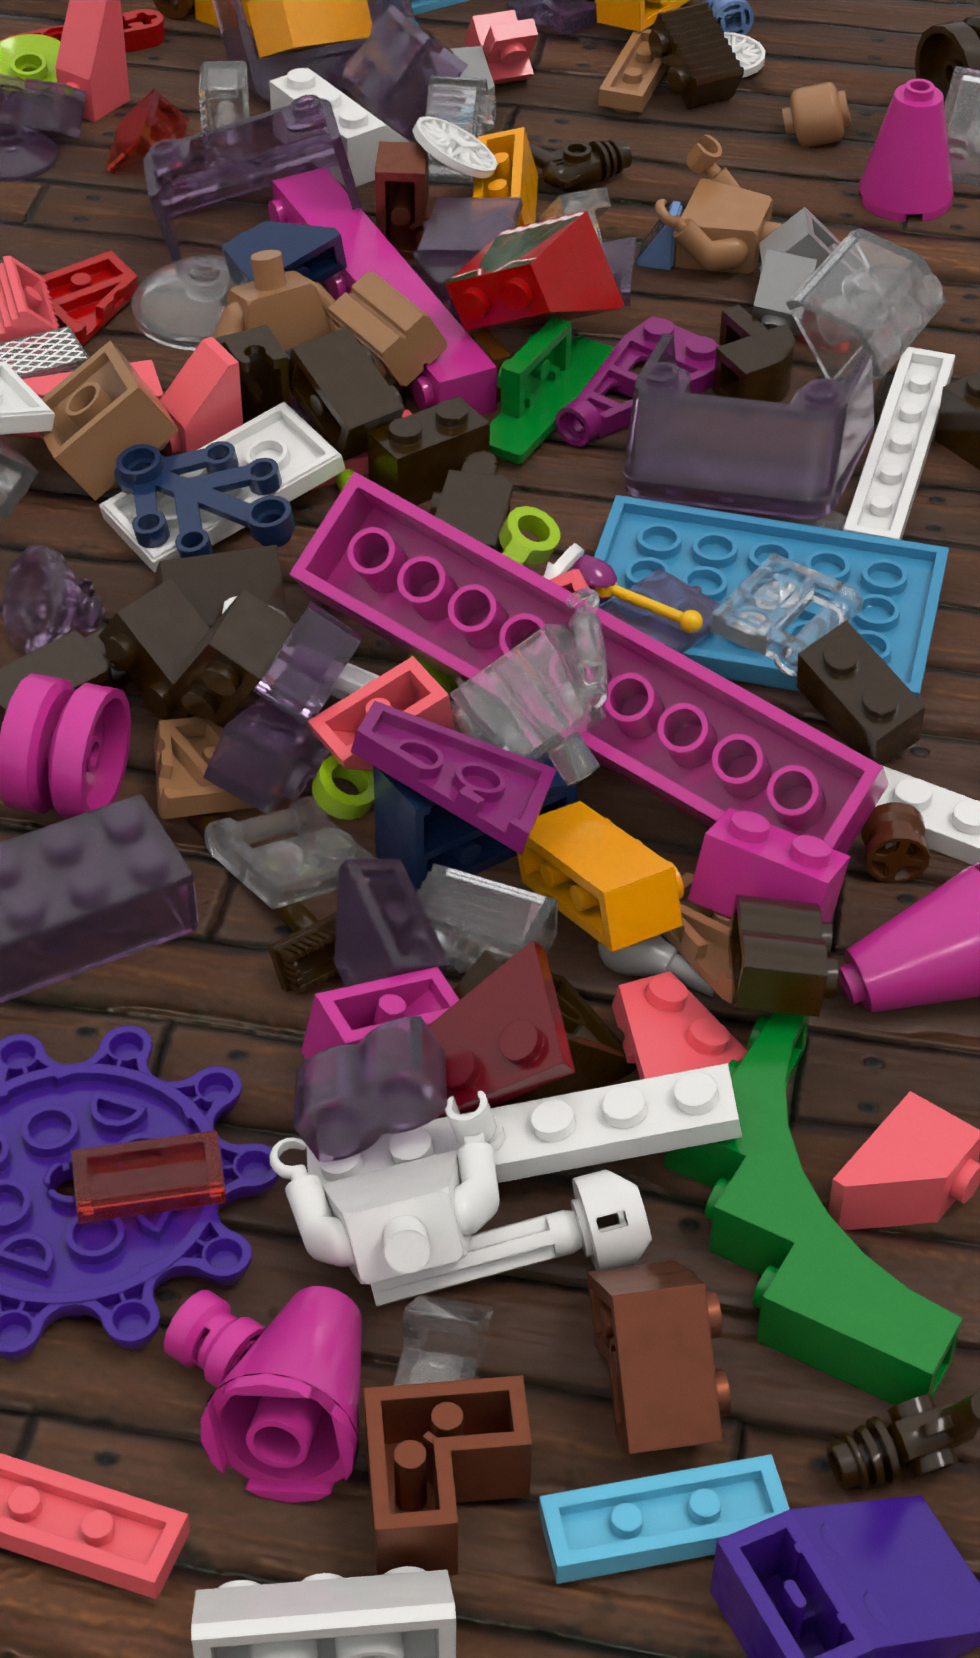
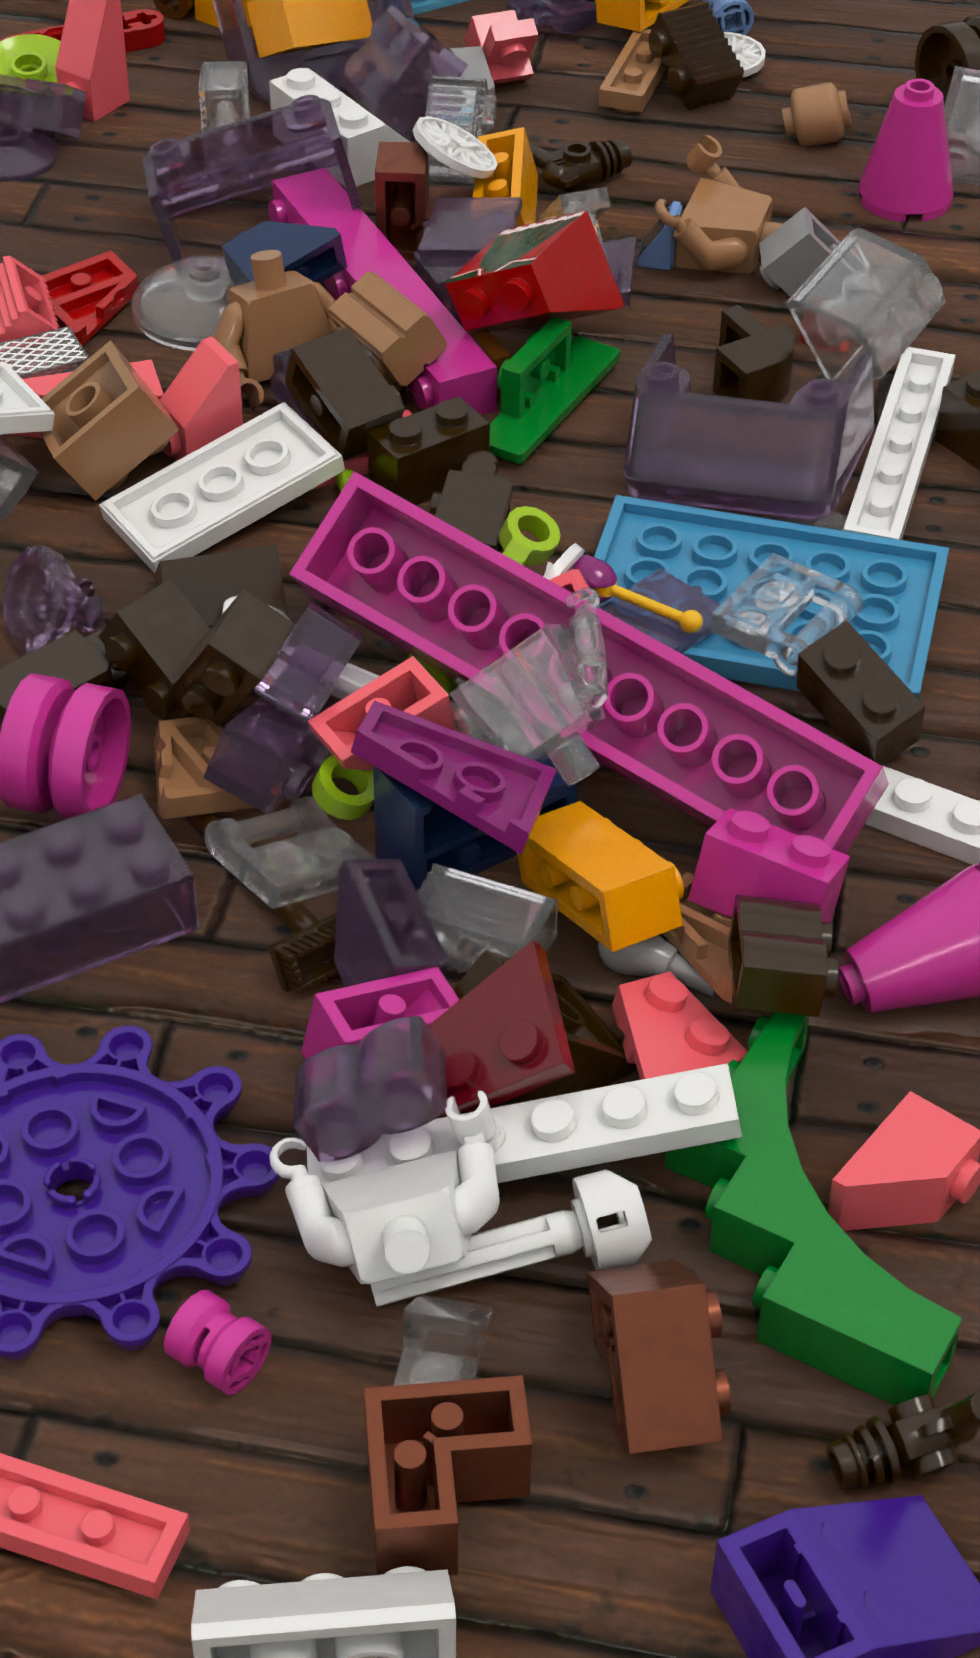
(143, 126): clear red panel -> none
(145, 471): dark blue plant -> none
(148, 1176): clear red tile -> none
(261, 368): dark brown hinge -> none
(292, 1401): dark pink cone -> none
(605, 415): magenta plate -> none
(656, 1517): medium azure plate -> none
(779, 280): light grey slope -> none
(895, 843): reddish brown wheel -> none

